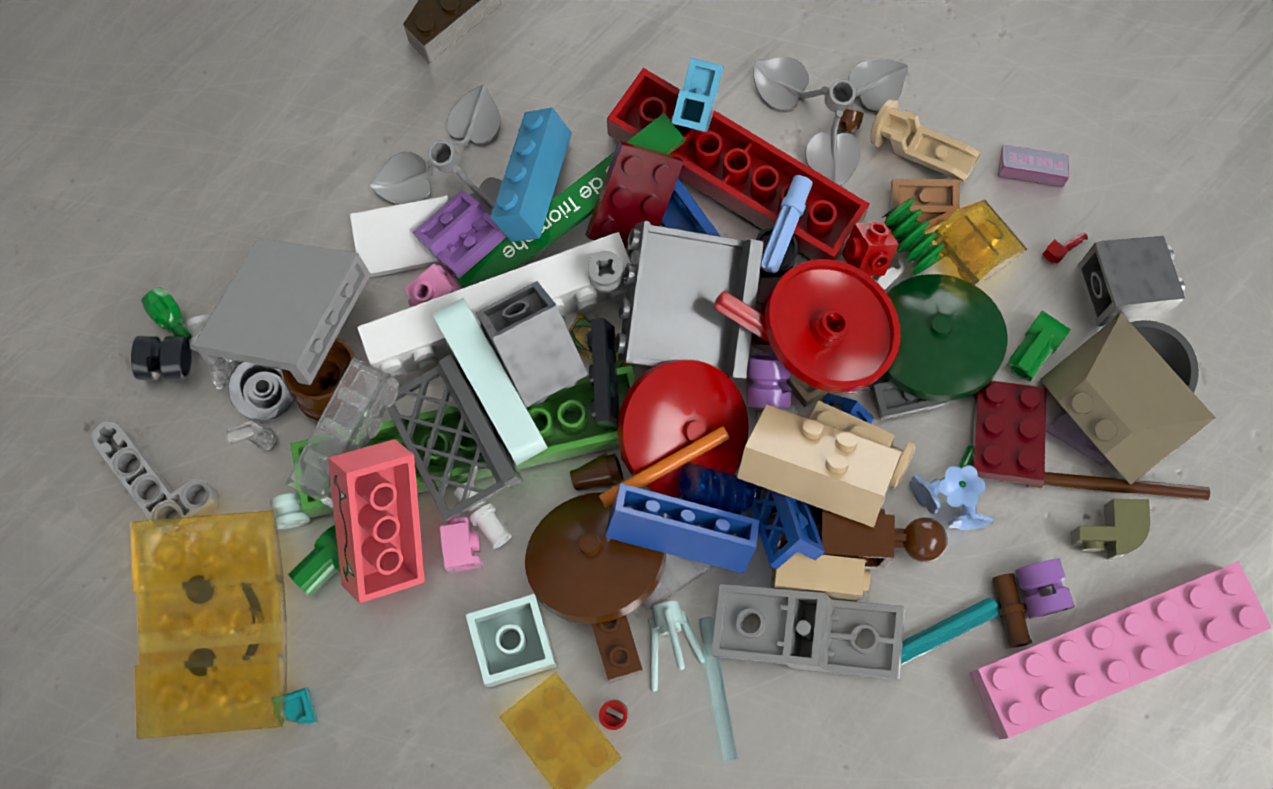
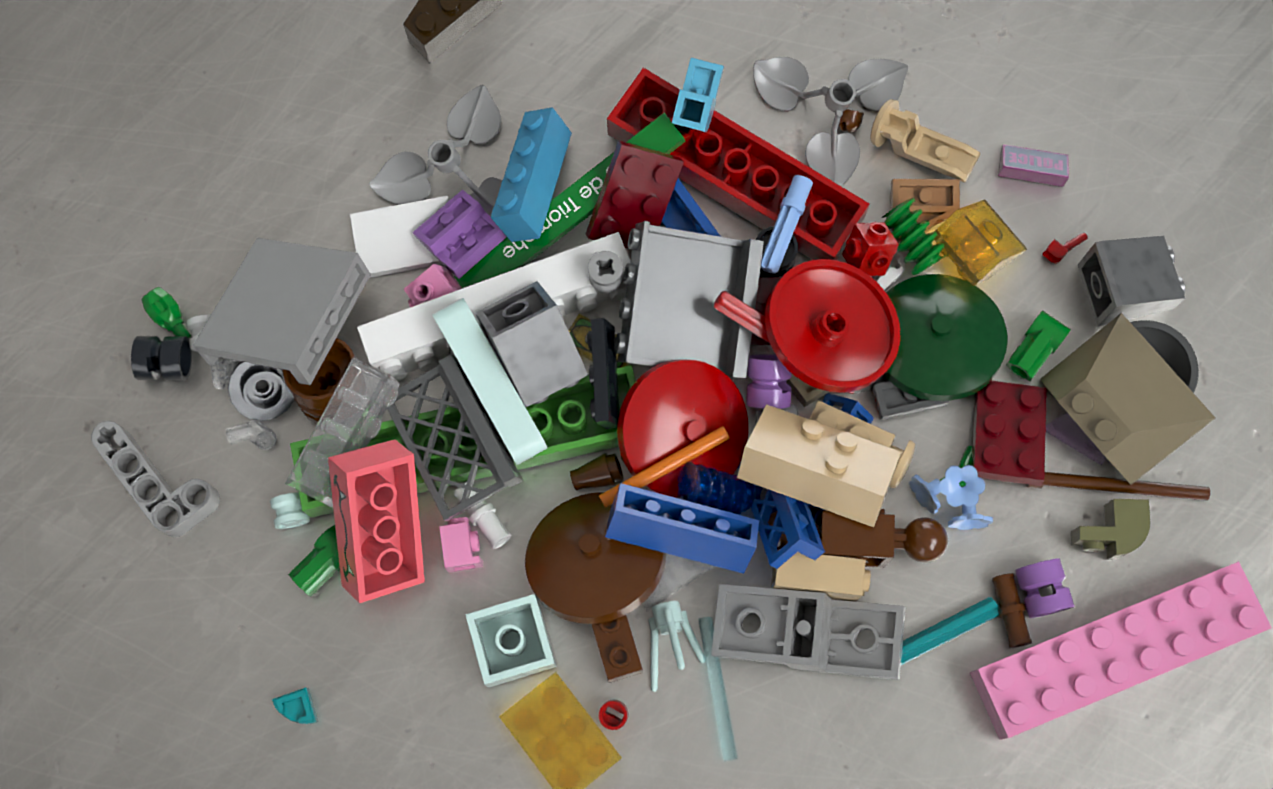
(209, 624): clear yellow slope -> none

